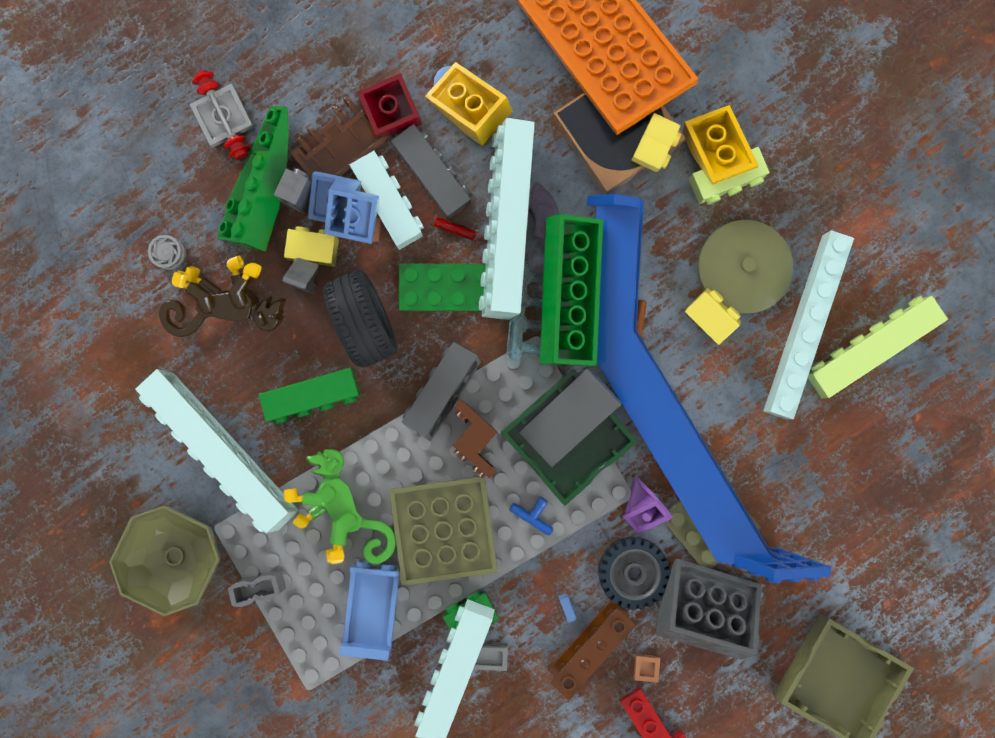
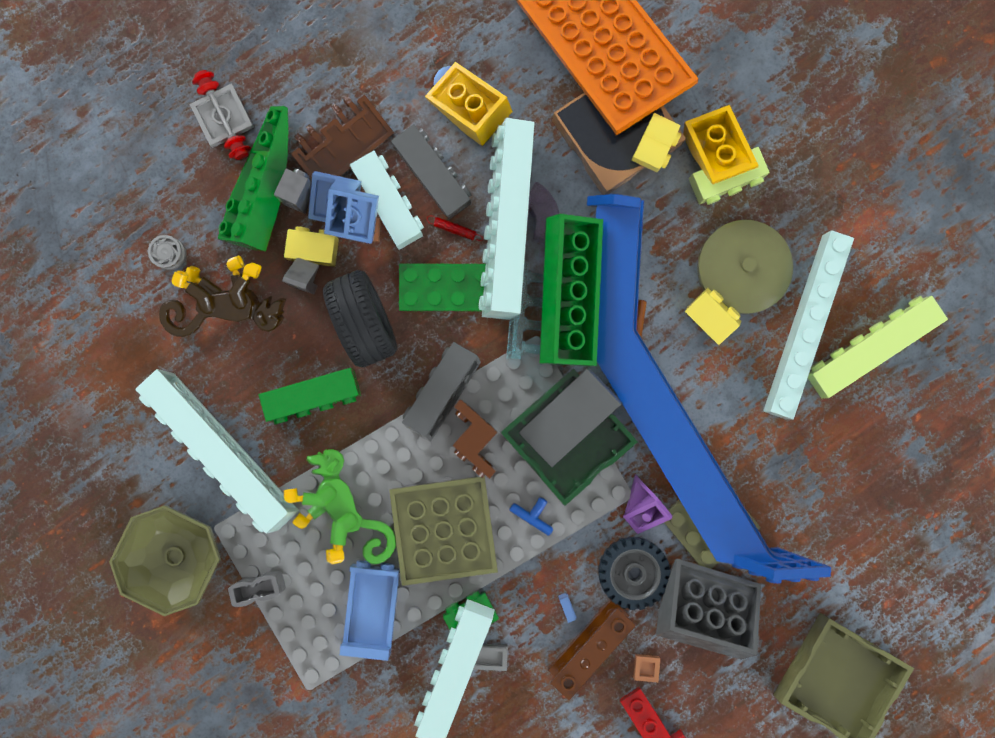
(389, 106): dark red slope -> none

